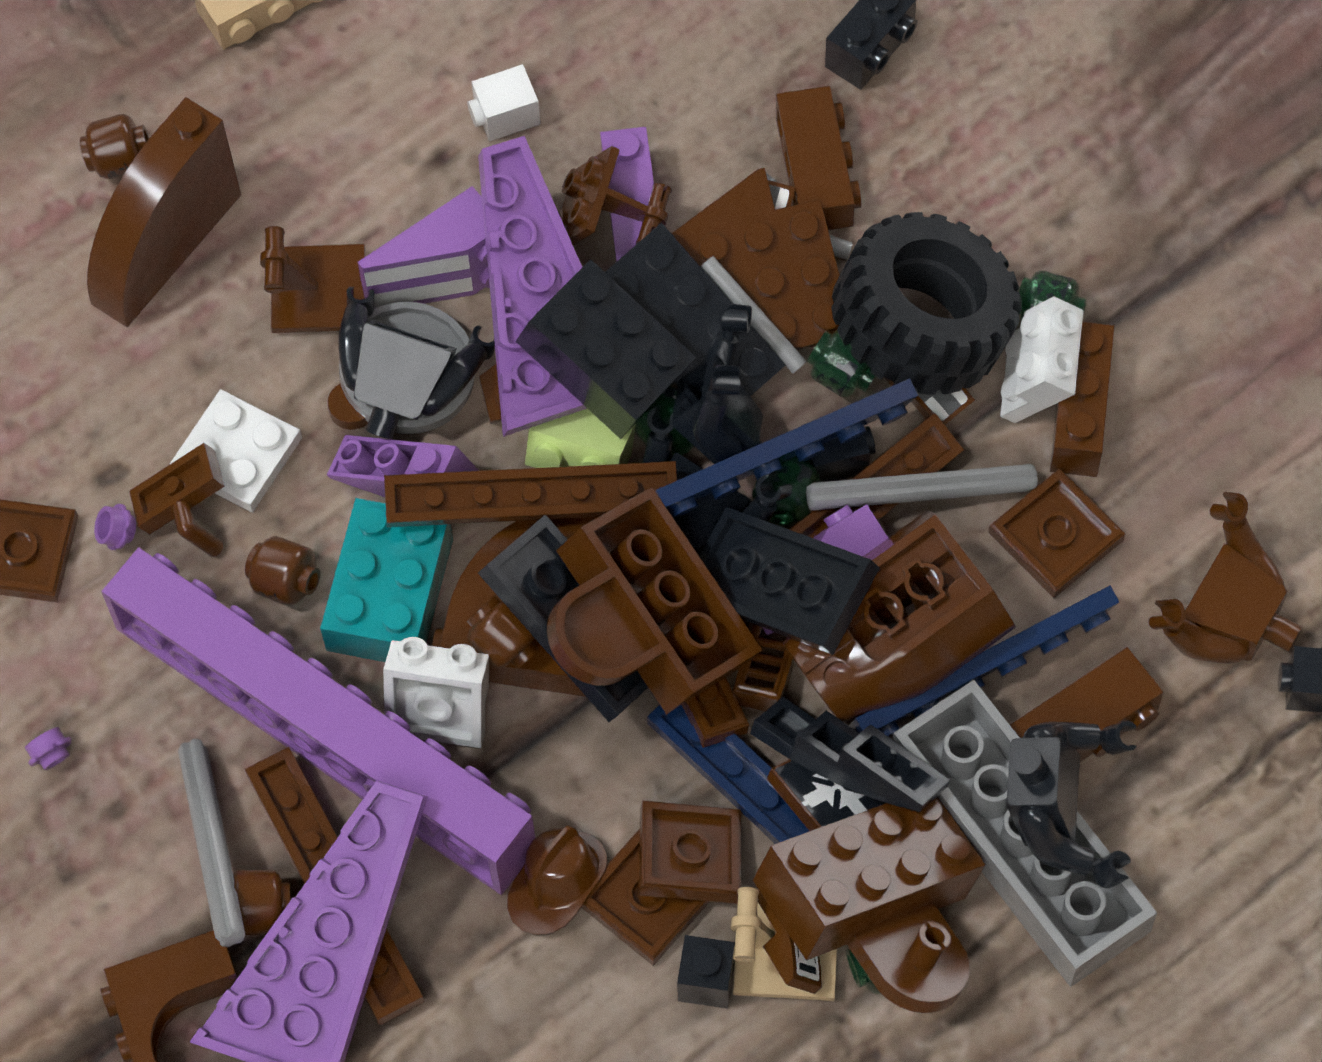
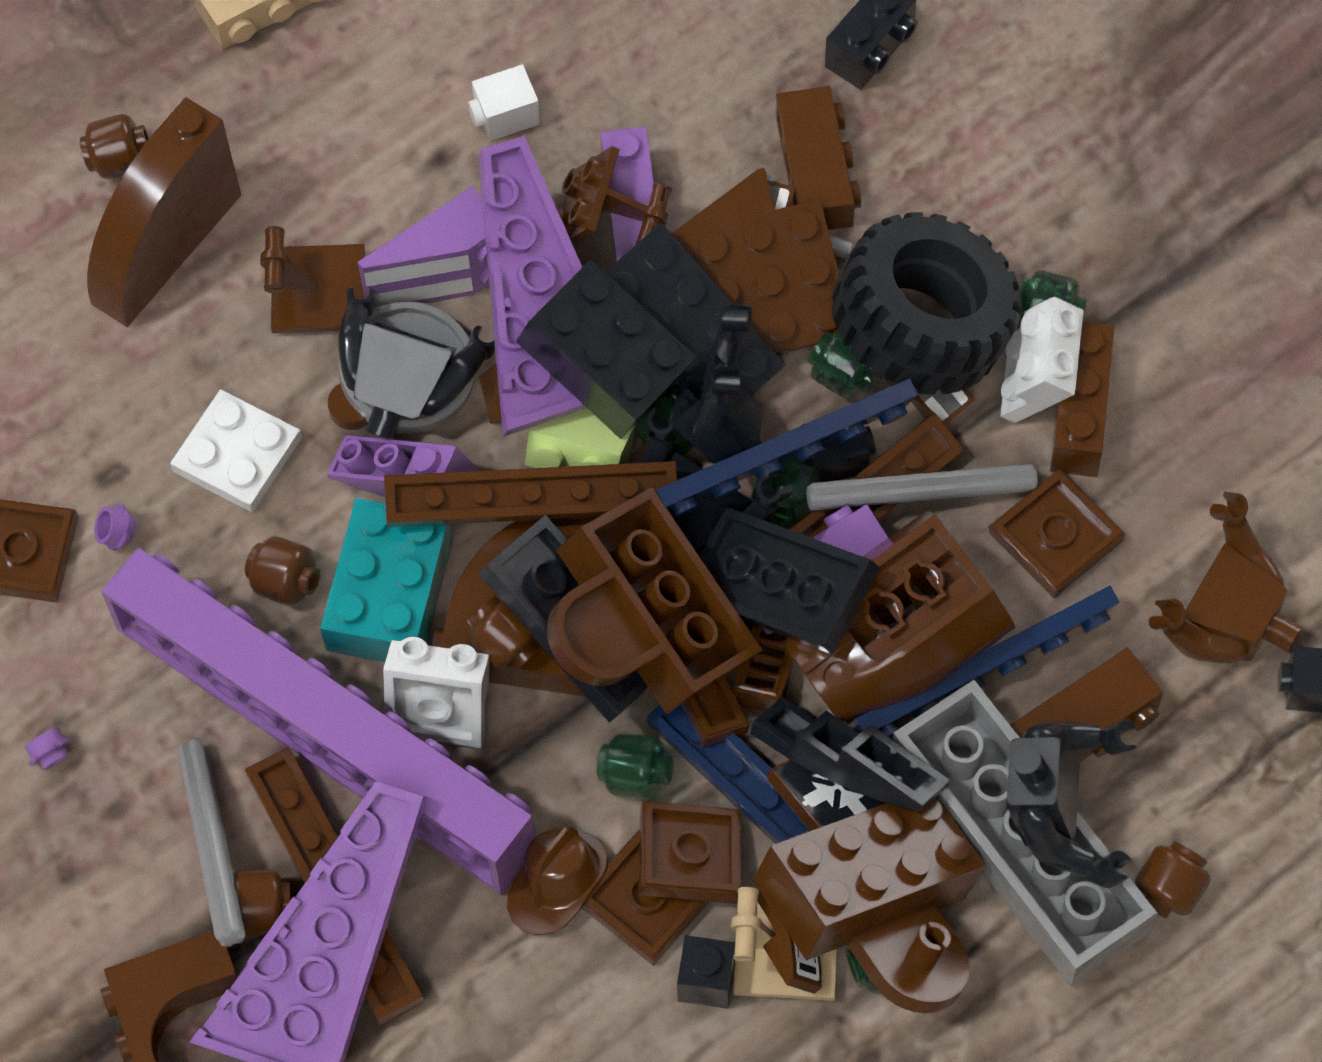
(173, 494): reddish brown plate -> none
(634, 766): none -> clear green head
(759, 321): light grey bar -> none
(1173, 879): none -> reddish brown head

